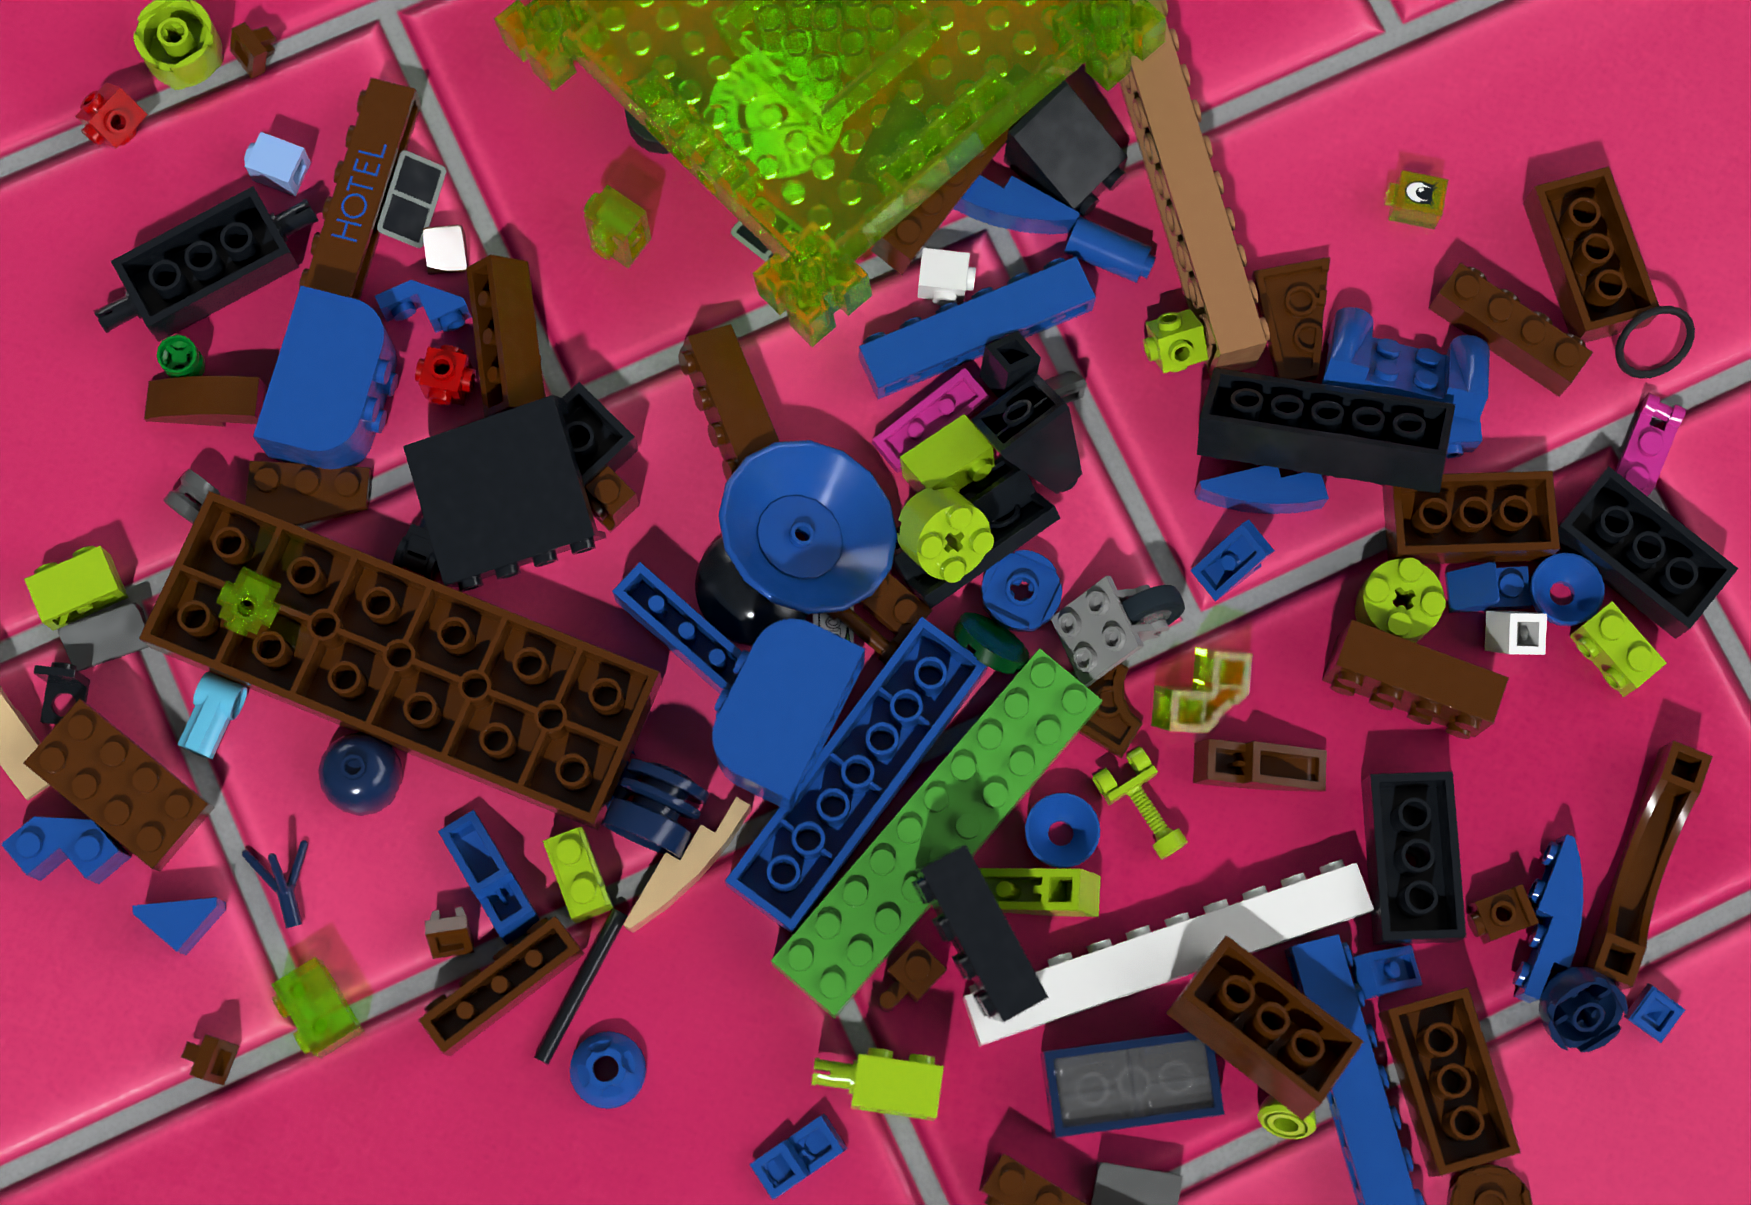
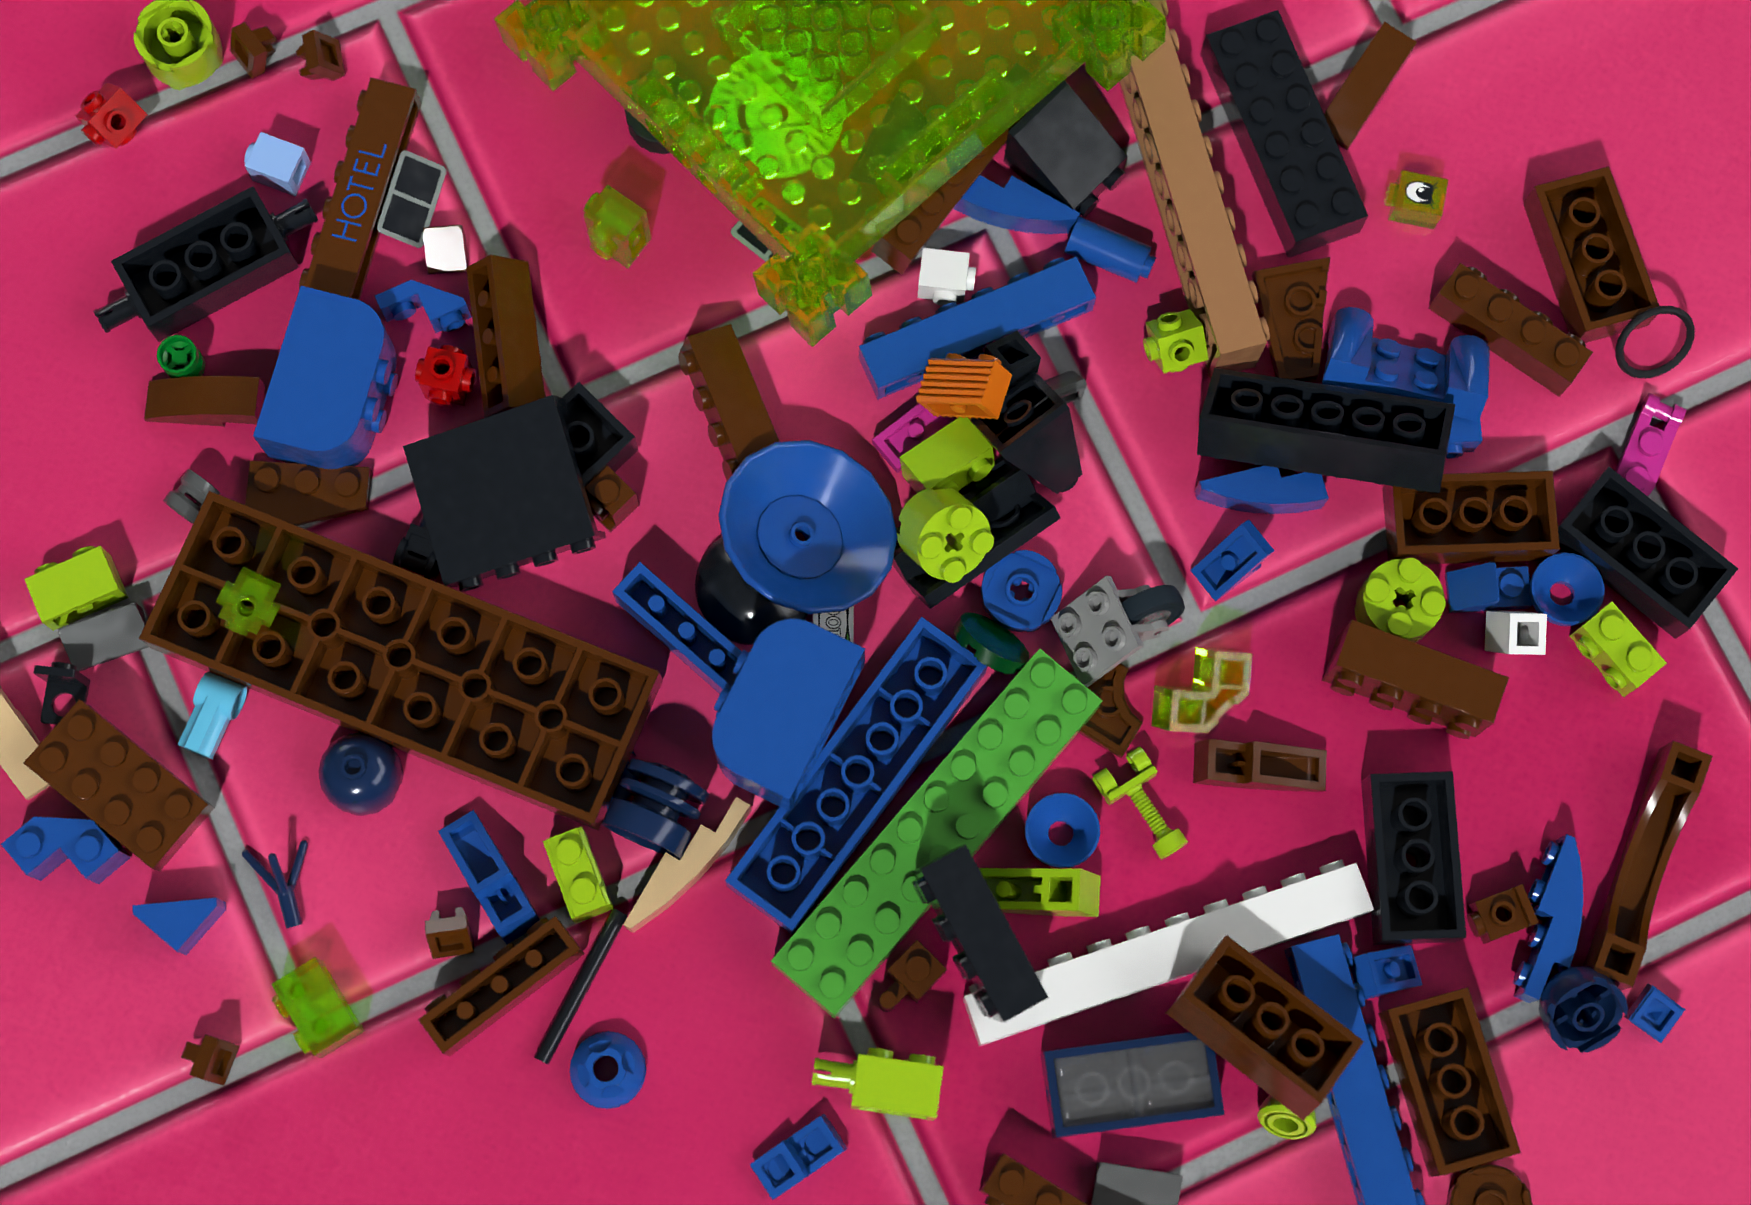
(321, 55): none -> reddish brown tile
(894, 608): reddish brown plate -> none
(964, 386): none -> orange brick
(1283, 134): none -> black brick
(1368, 83): none -> reddish brown slope

